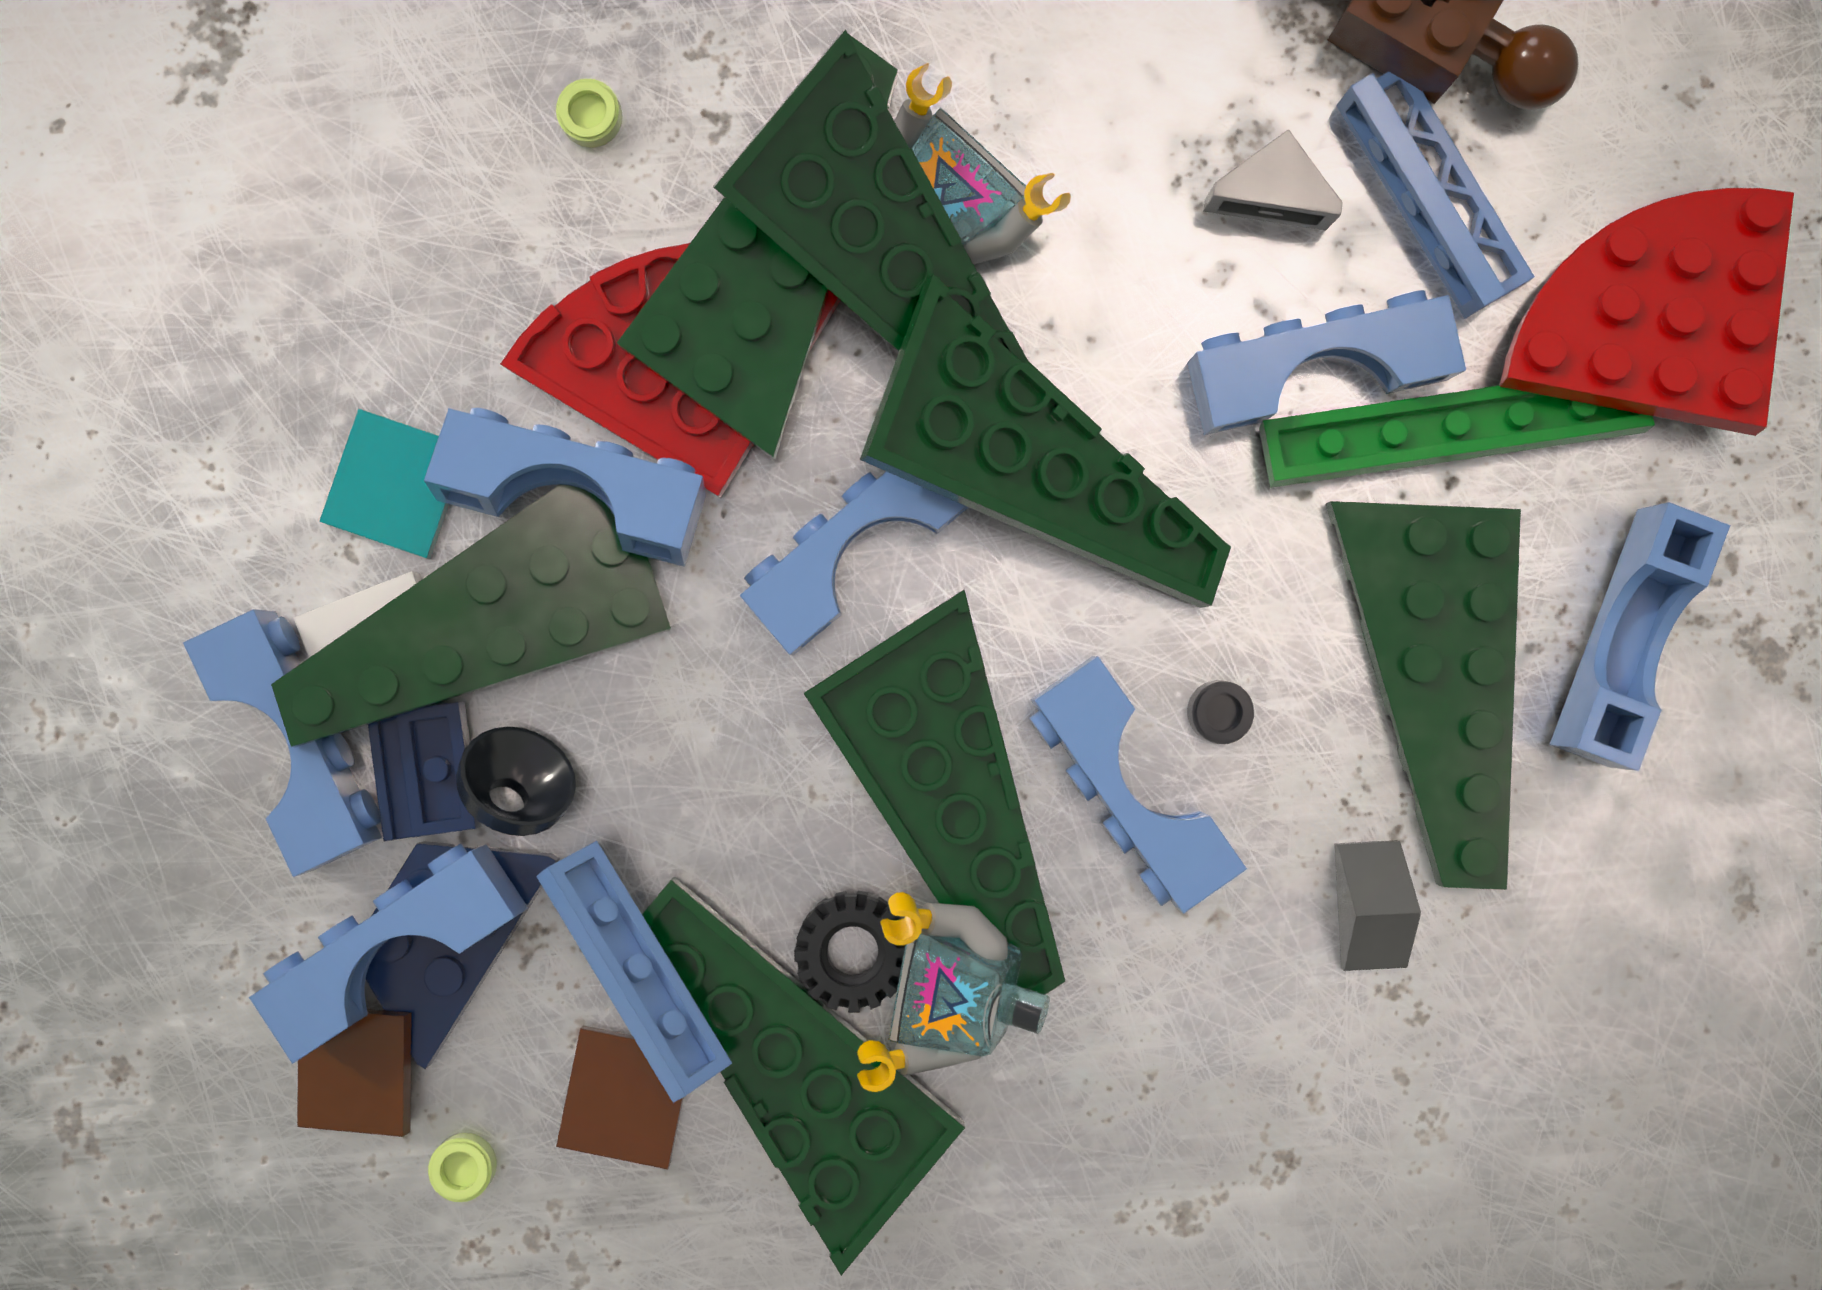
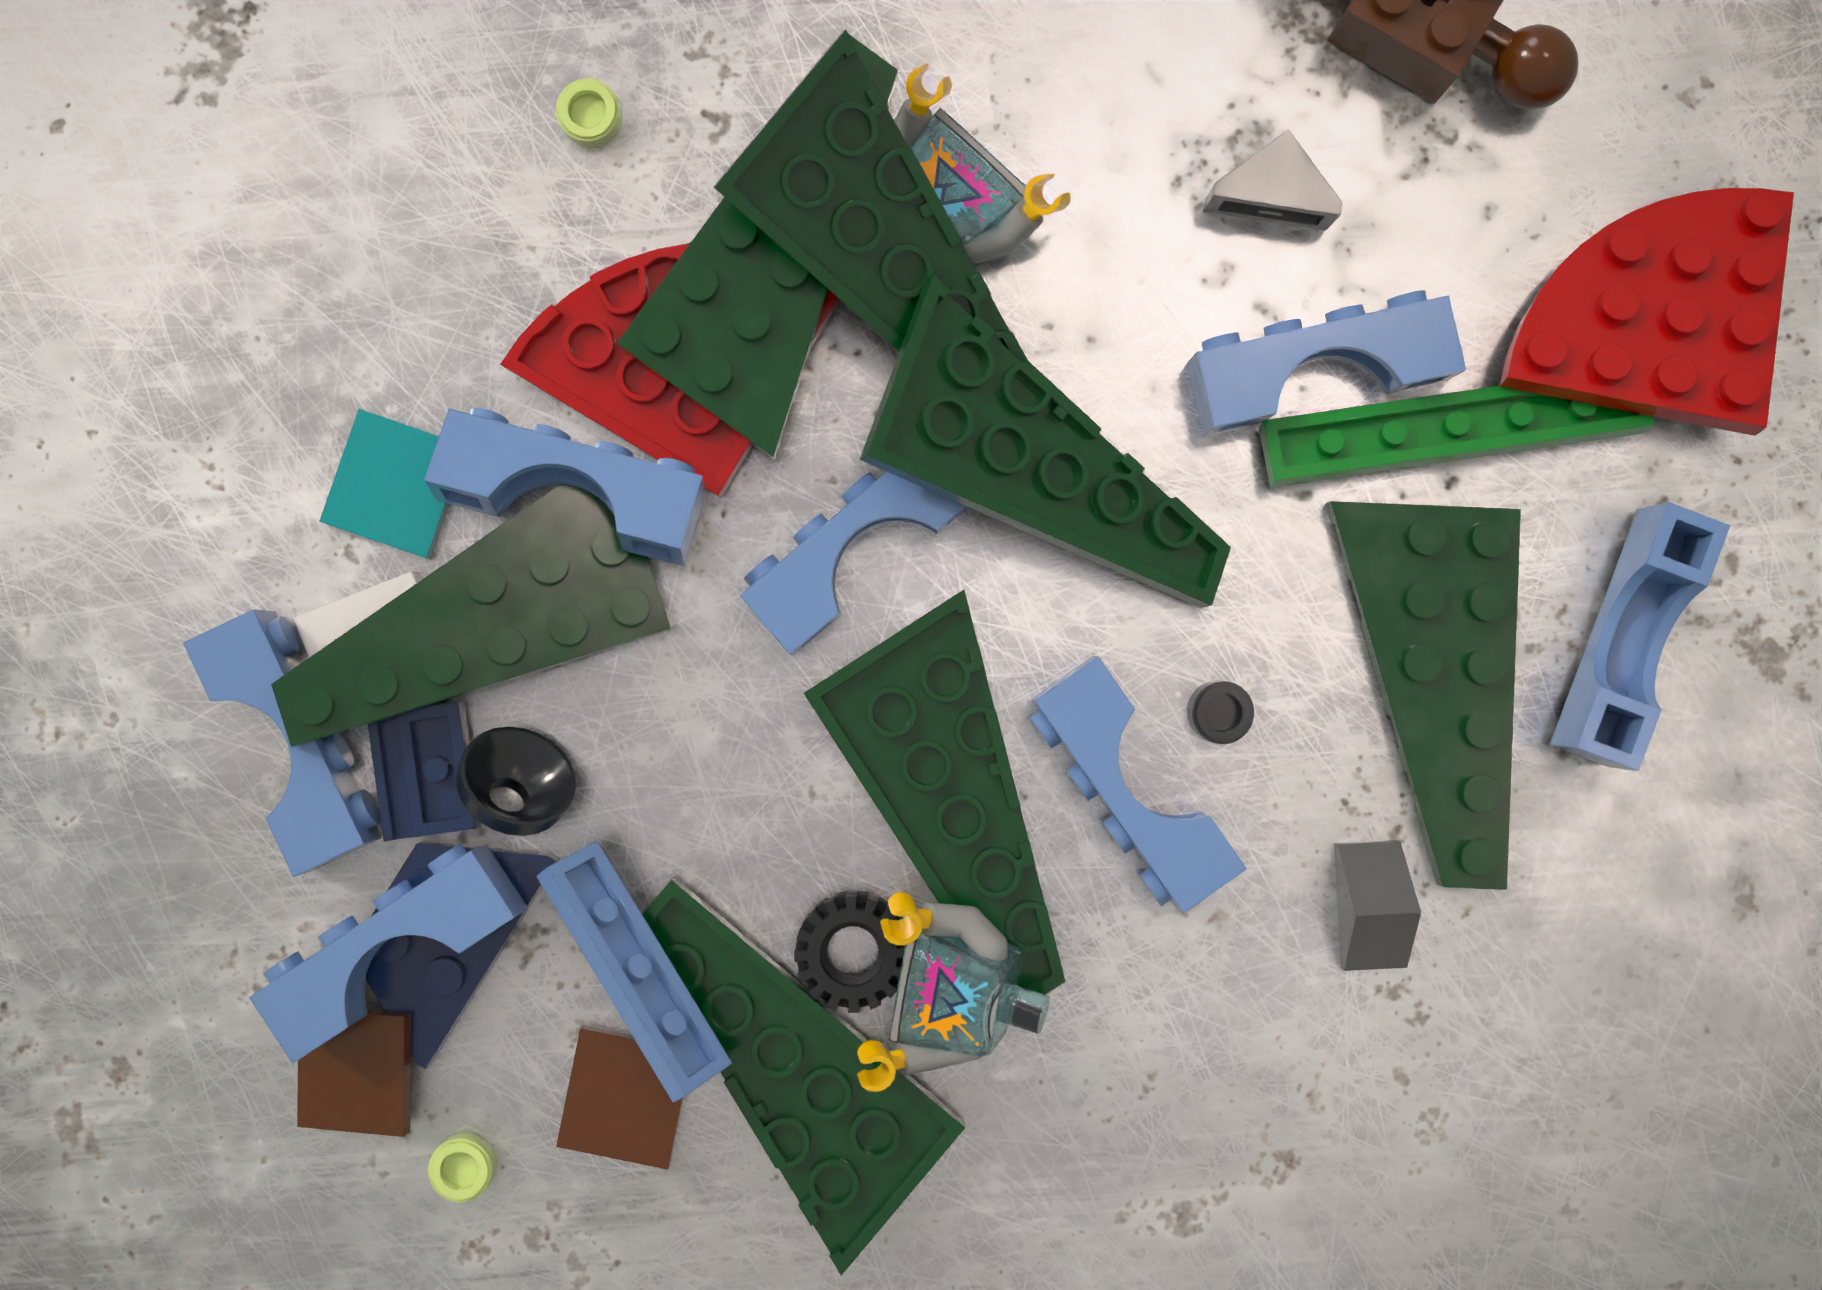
(1425, 198): medium blue fence -> none

